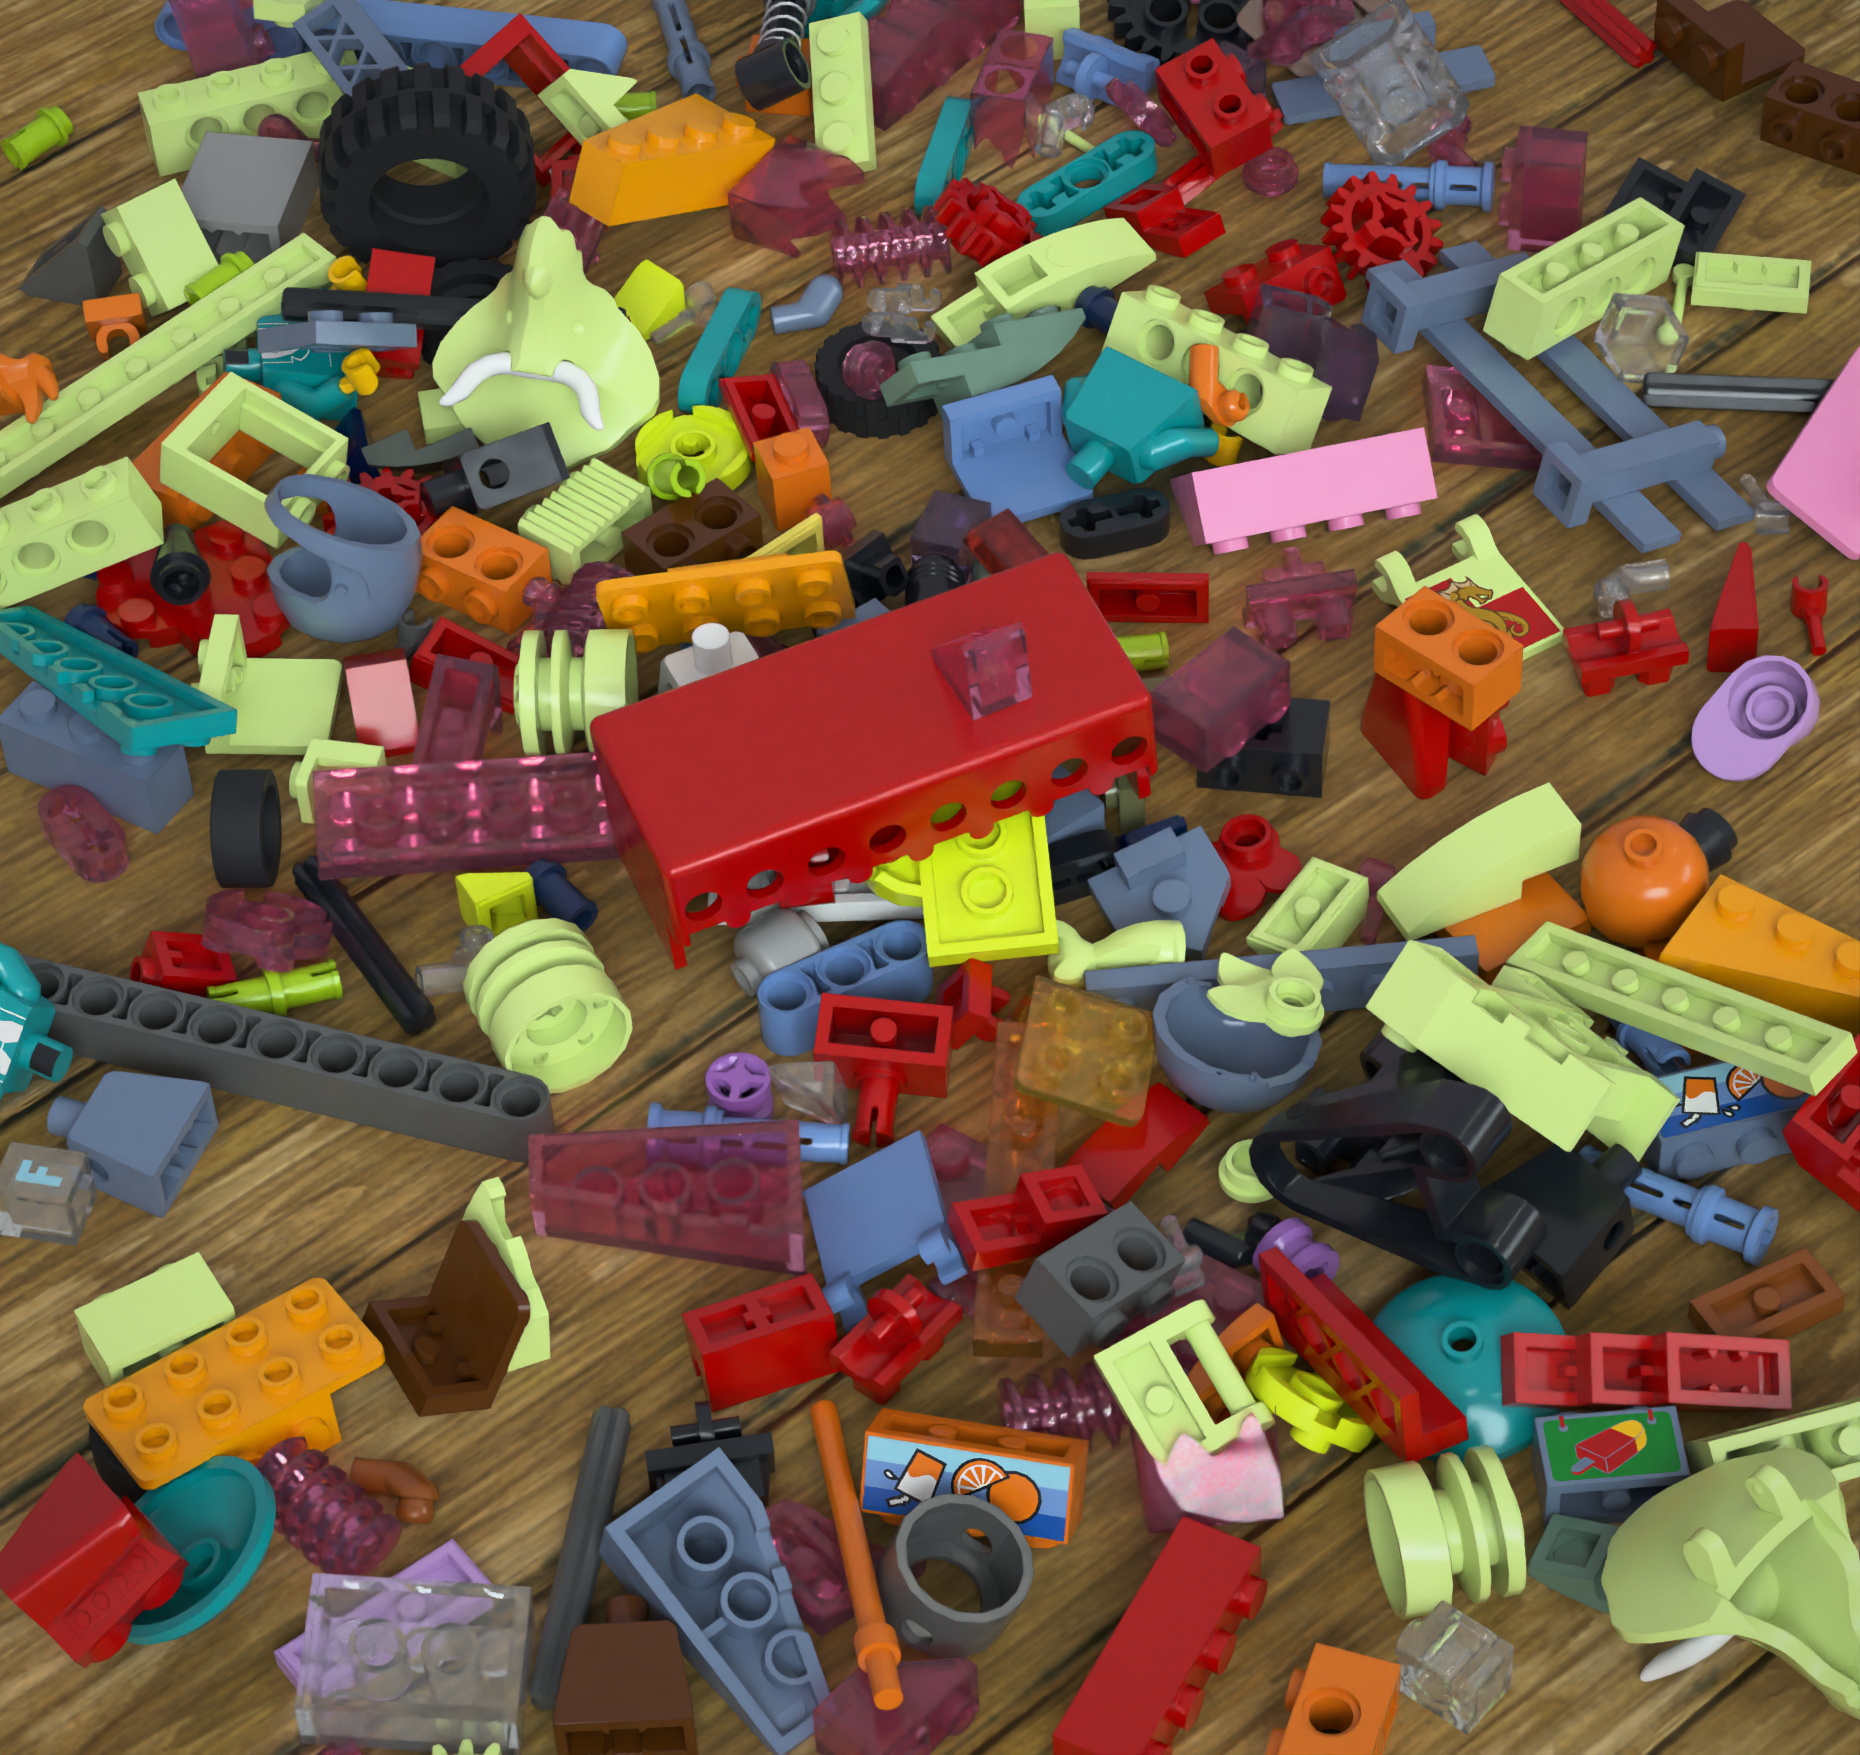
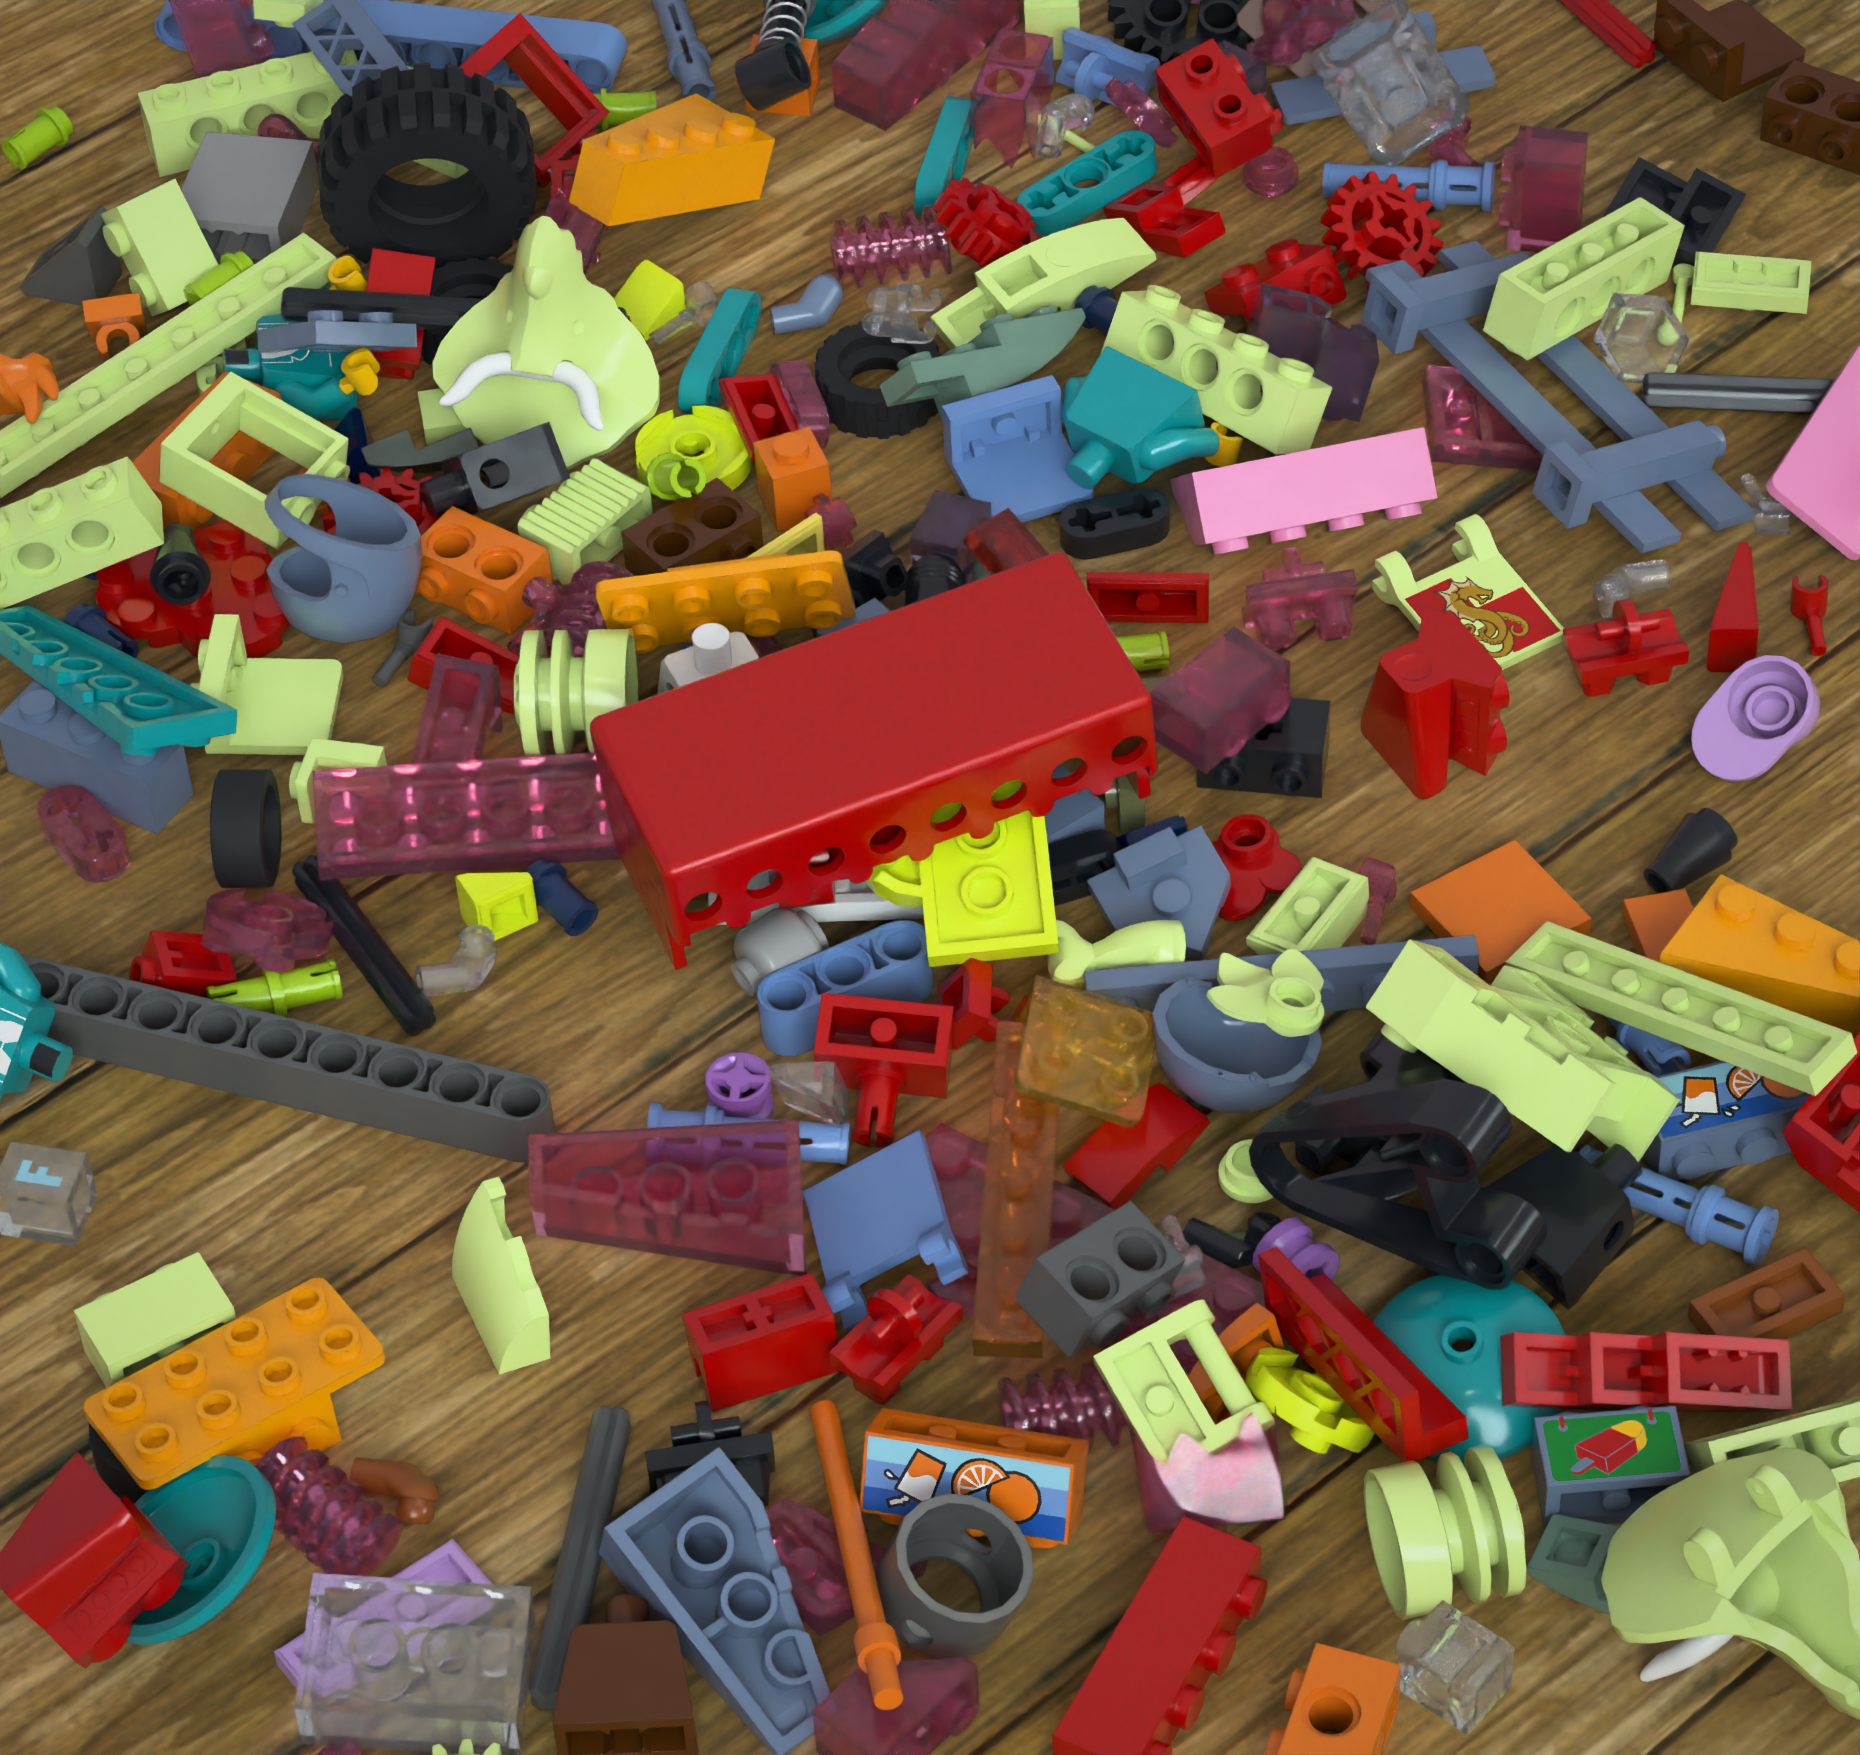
(139, 1134): sand blue torso -> none
(382, 700): slope -> none
(459, 1338): reddish brown bracket -> none
(548, 1004): yellowish green wheel -> none
(586, 101): yellowish green slope -> none
(794, 195): clear pink piece -> none
(843, 88): yellowish green plate -> none
(868, 367): clear pink plate -> none
(987, 668): clear pink slope -> none
(1034, 1219): red slope -> none
(1216, 401): orange arm -> none
(1448, 658): orange brick -> none
(1482, 863): yellowish green slope -> none
(1642, 879): orange cylinder -> none

